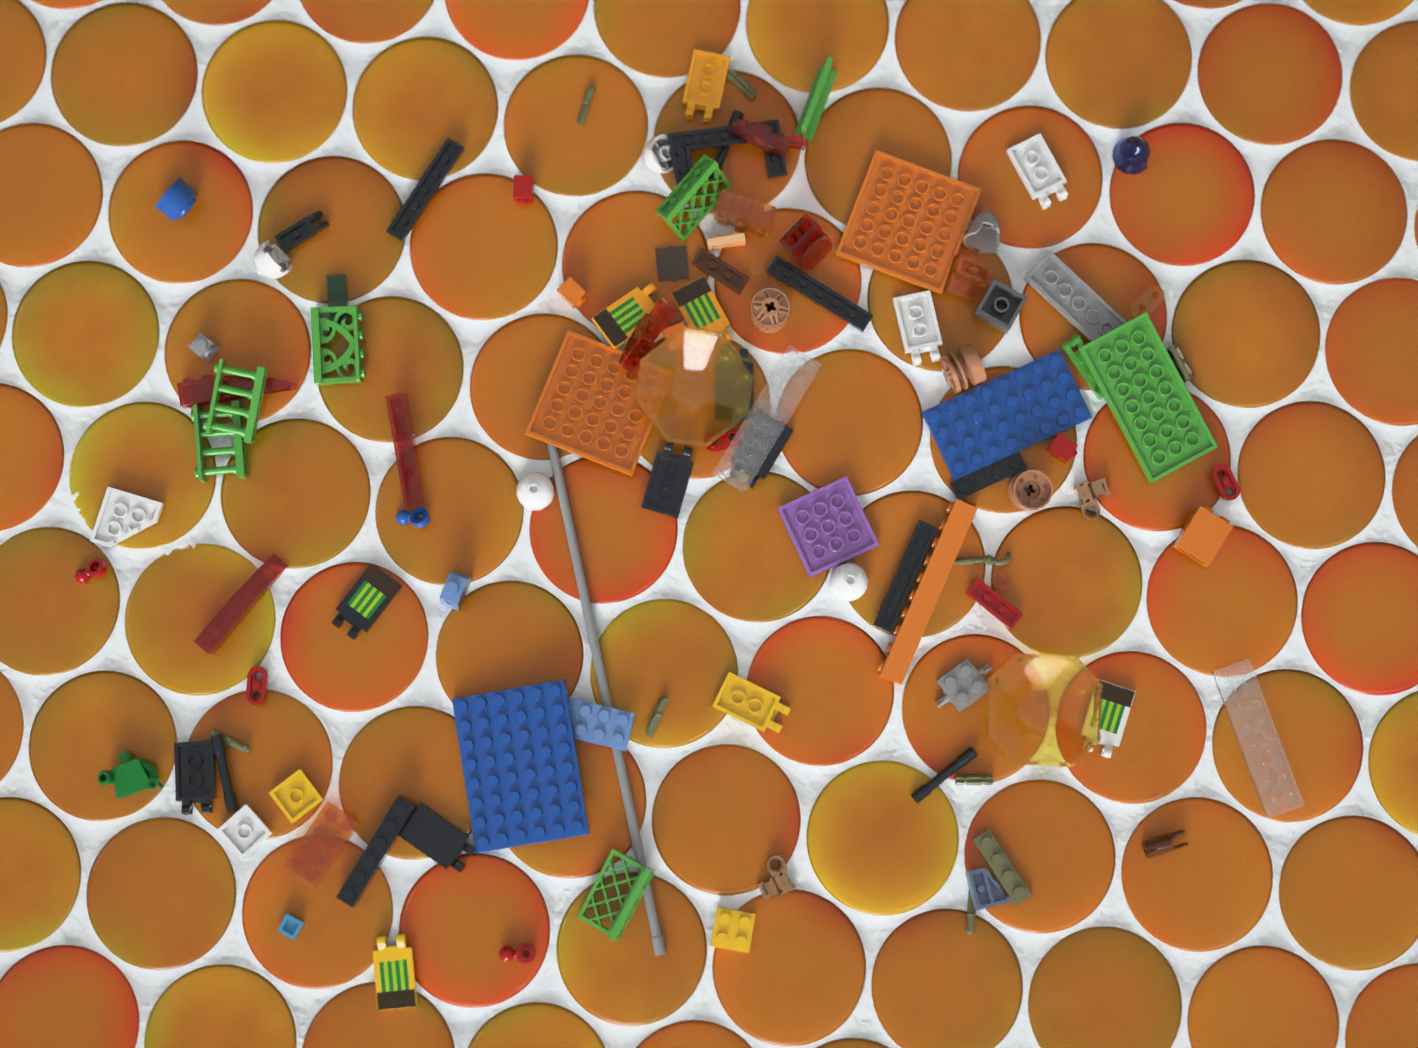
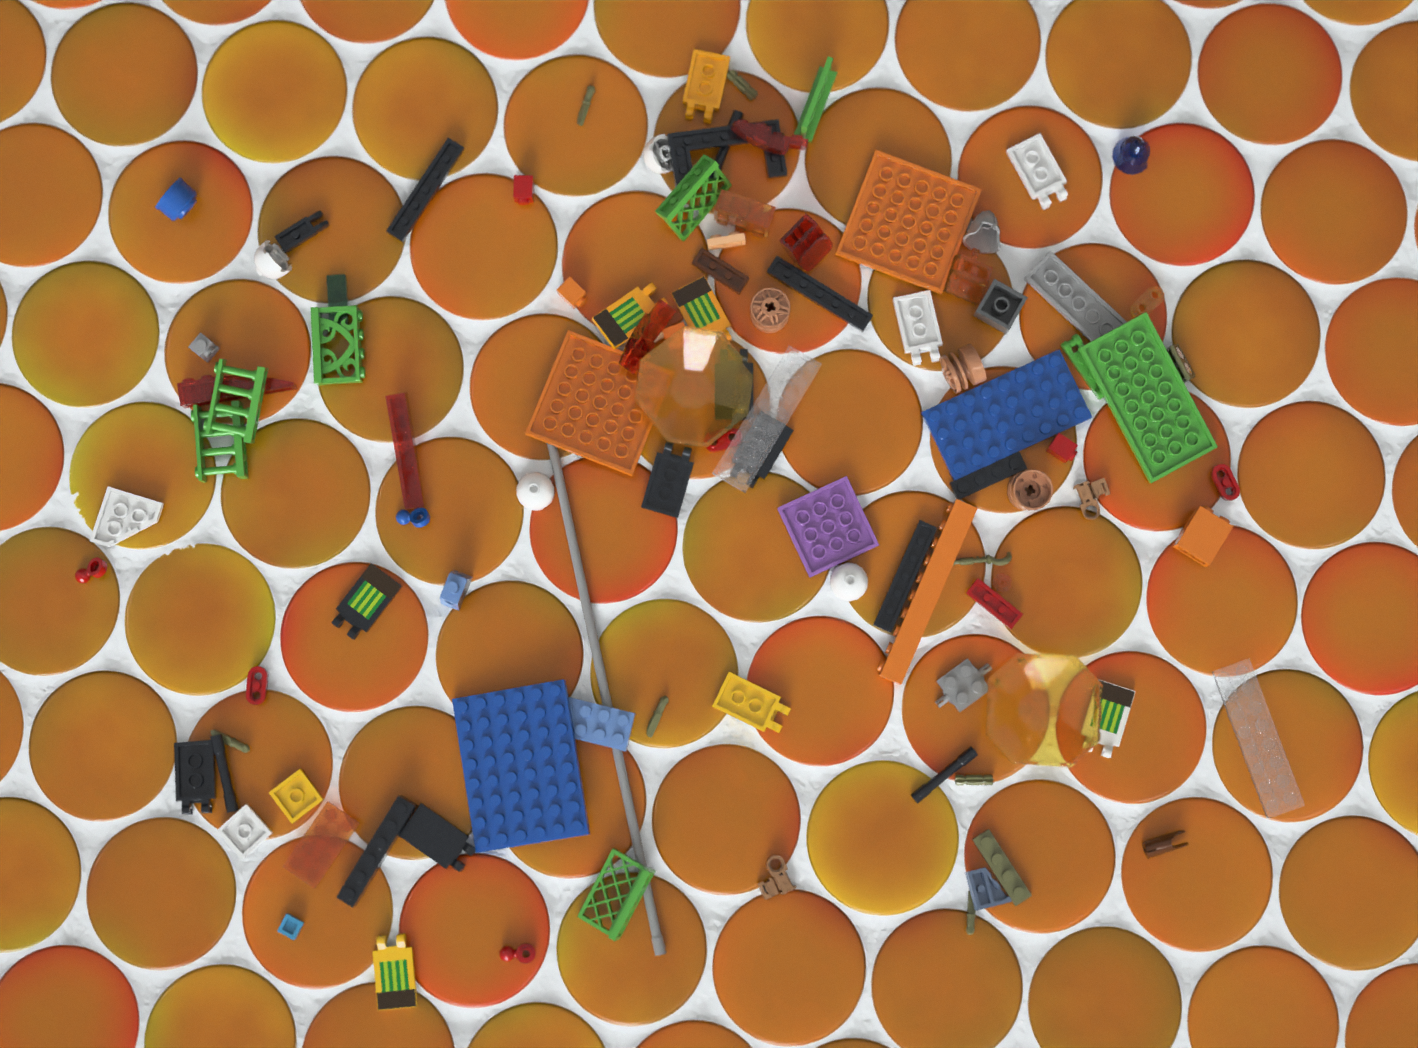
(130, 776): green torso -> none
(240, 605): clear red slope -> none
(672, 263): clear smoke piece -> none
(733, 929): yellow plate -> none

